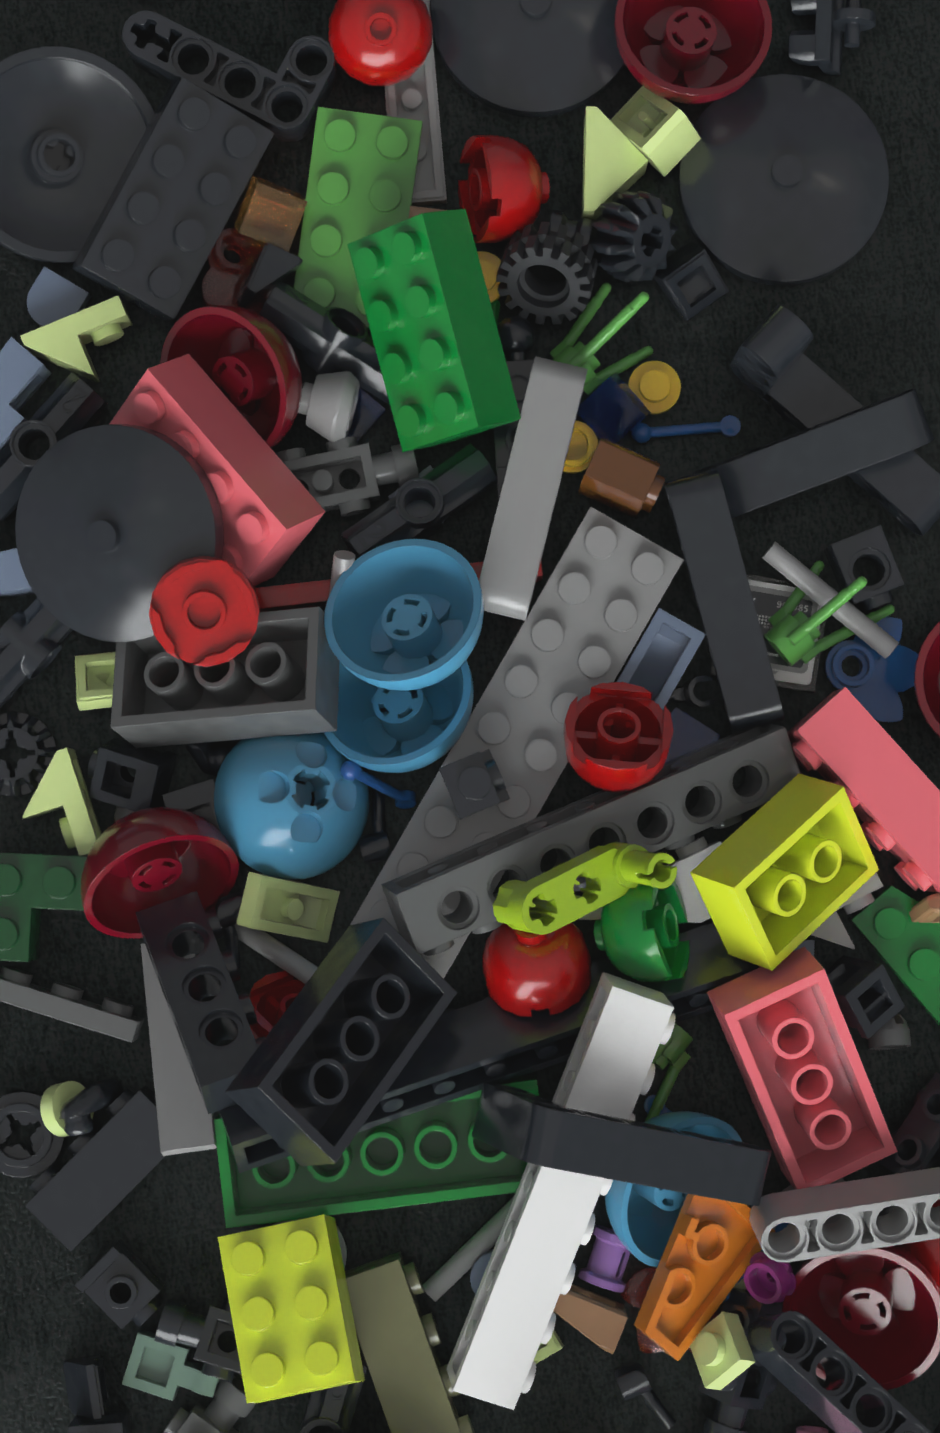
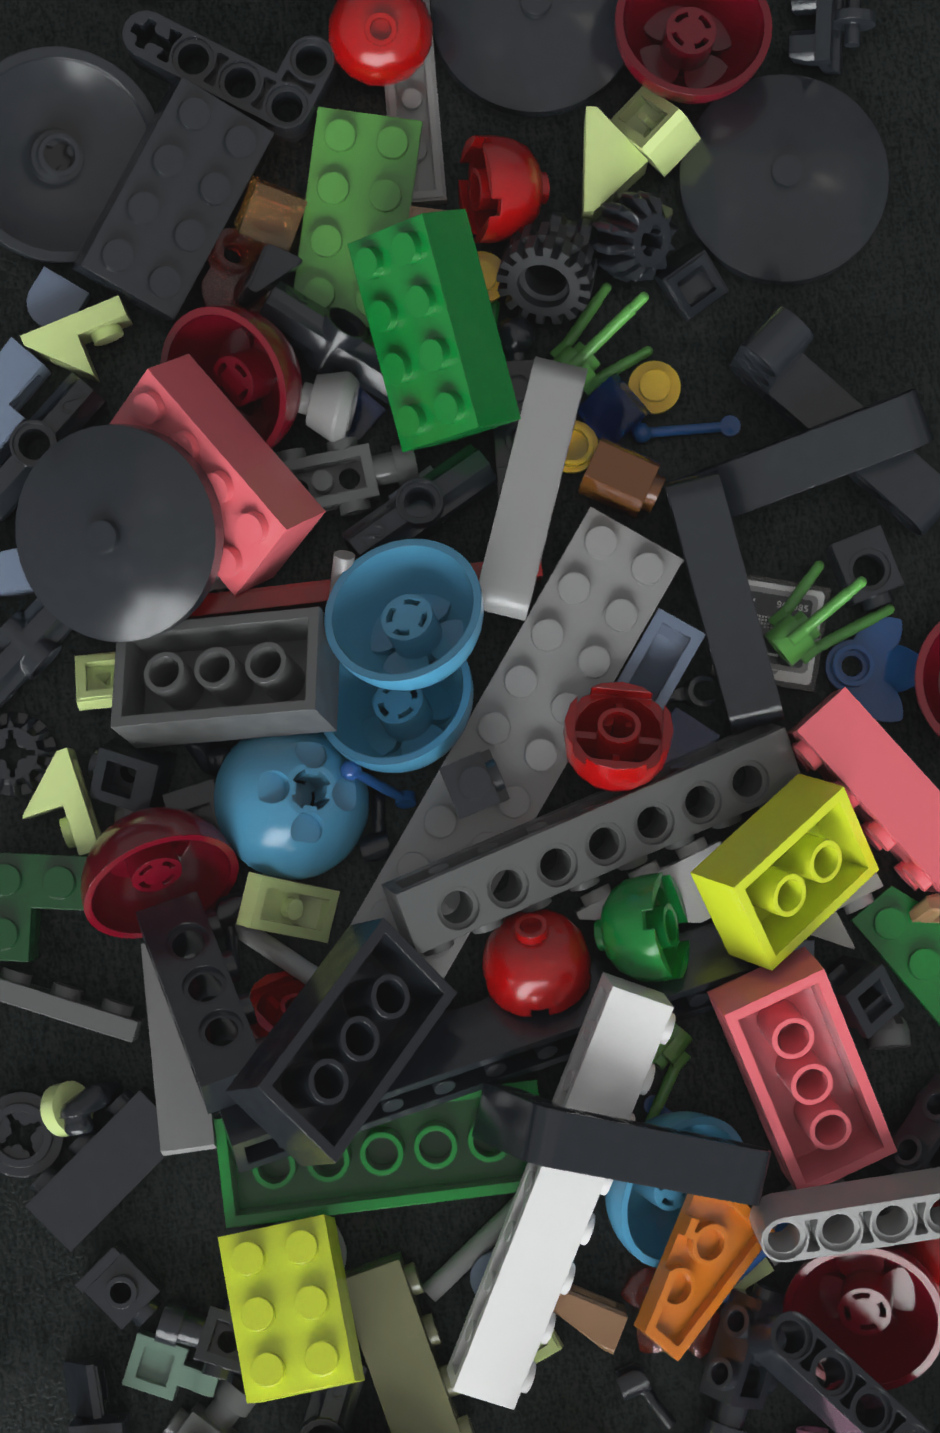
(204, 611): red tile -> none
(606, 1261): medium lavender bush -> none
(609, 872): lime beam -> none
(722, 1351): yellowish green plate -> none
(768, 1279): magenta plate -> none
(823, 593): light grey bar -> none

